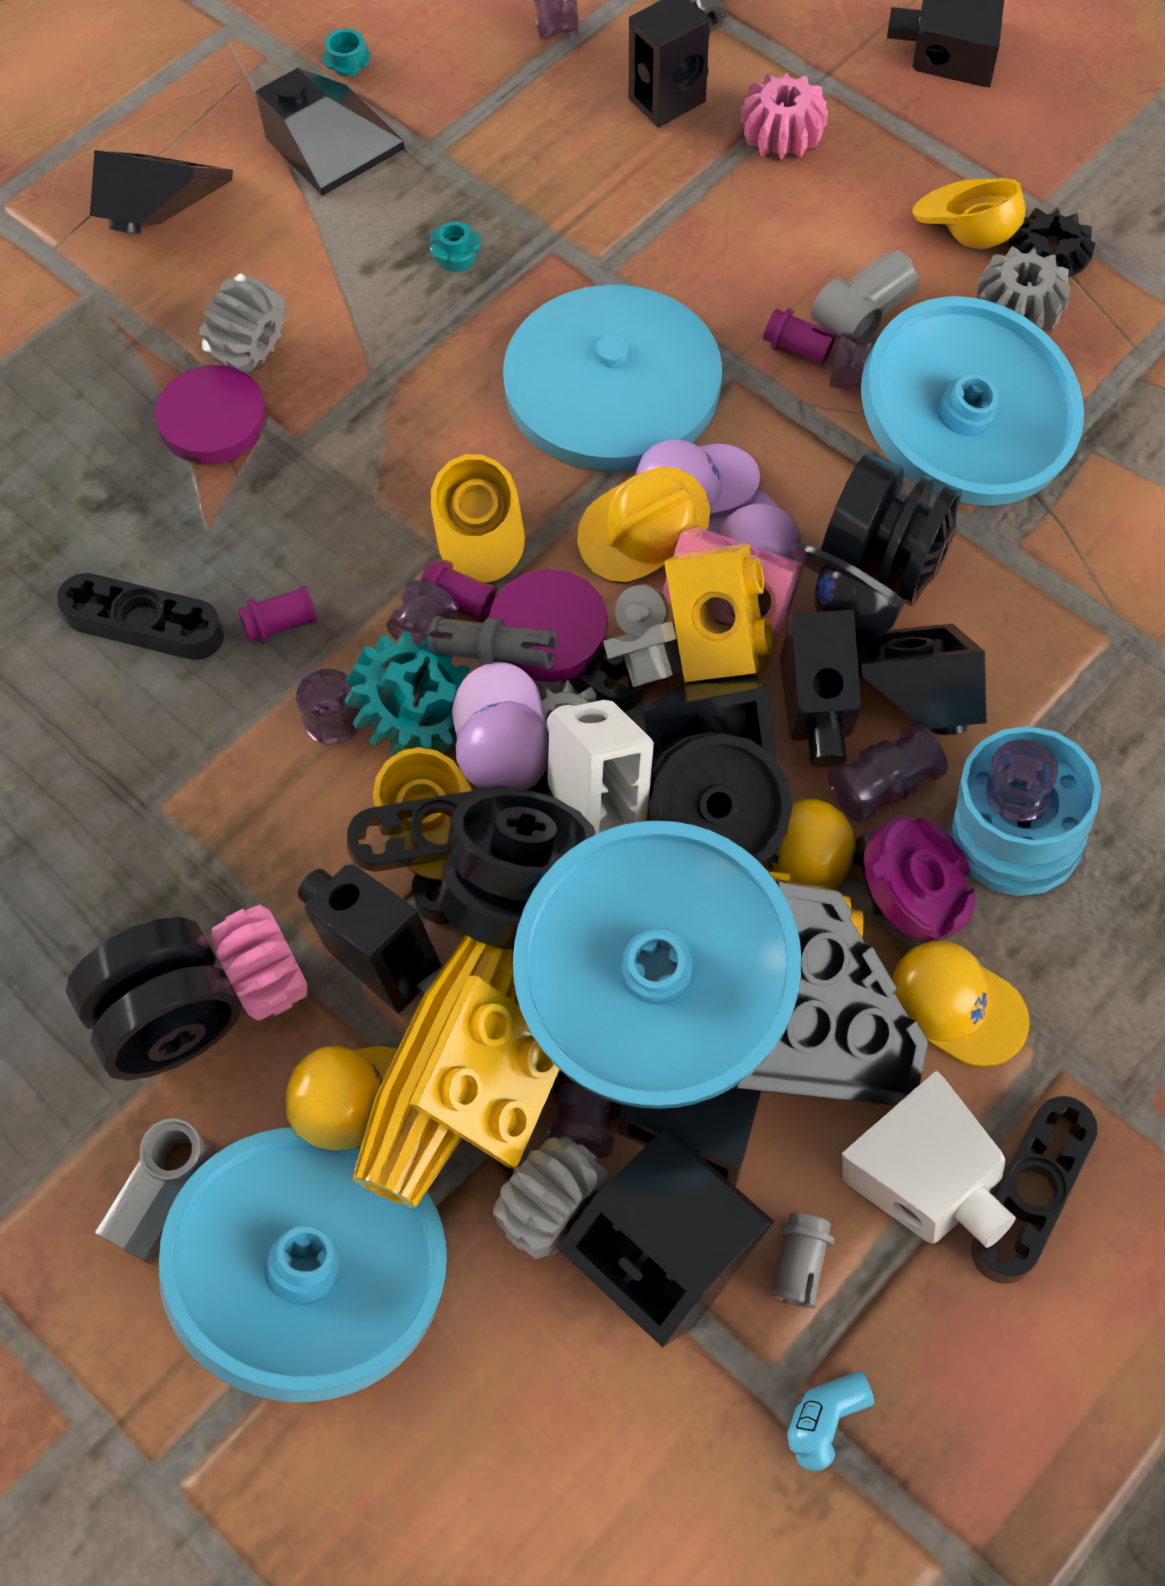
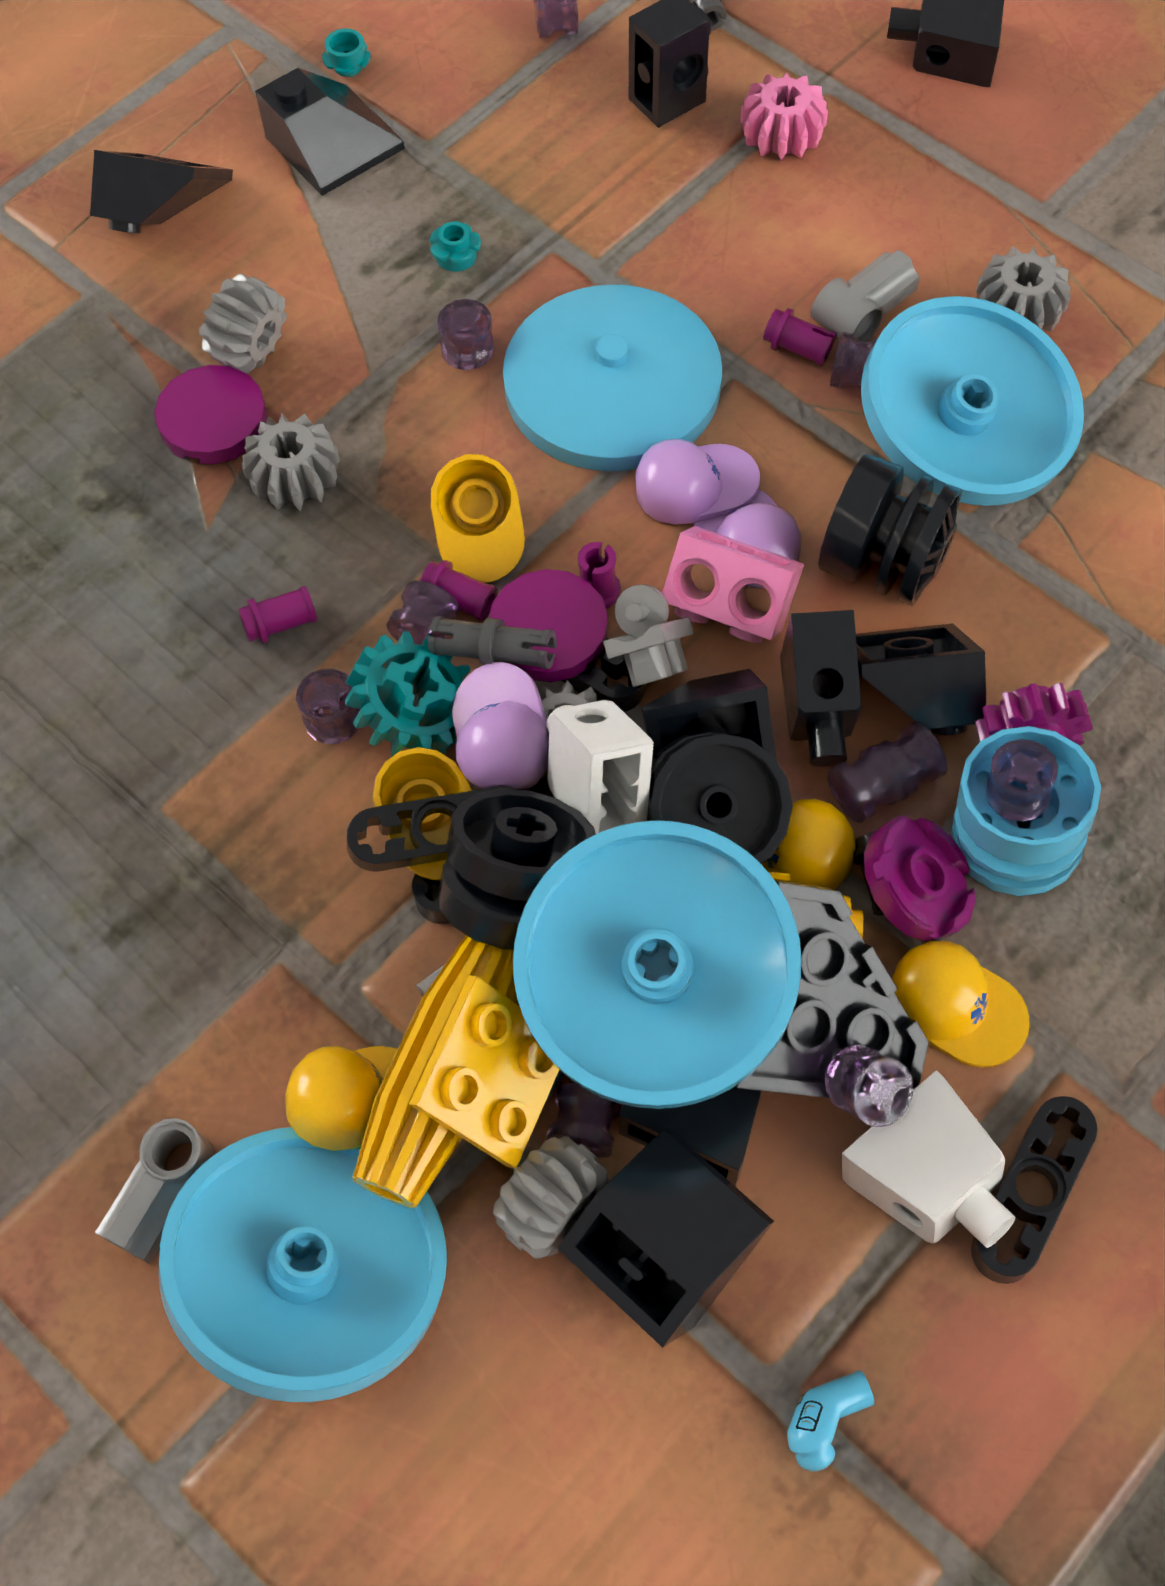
(152, 998): black wheel -> none
(156, 635): black beam -> none
(258, 962): bright pink gear -> none
(290, 461): none -> light grey gear
(370, 932): black torso -> none
(466, 334): none -> clear purple wheel
(600, 571): none -> magenta pin
(640, 522): yellow piece -> none
(705, 645): yellow brick -> none
(802, 1259): light grey pin -> none
(848, 588): black cap -> none
(886, 1090): none -> clear purple wheel
(975, 210): yellow cap -> none
(1038, 708): none -> magenta gear
(1074, 240): black gear -> none

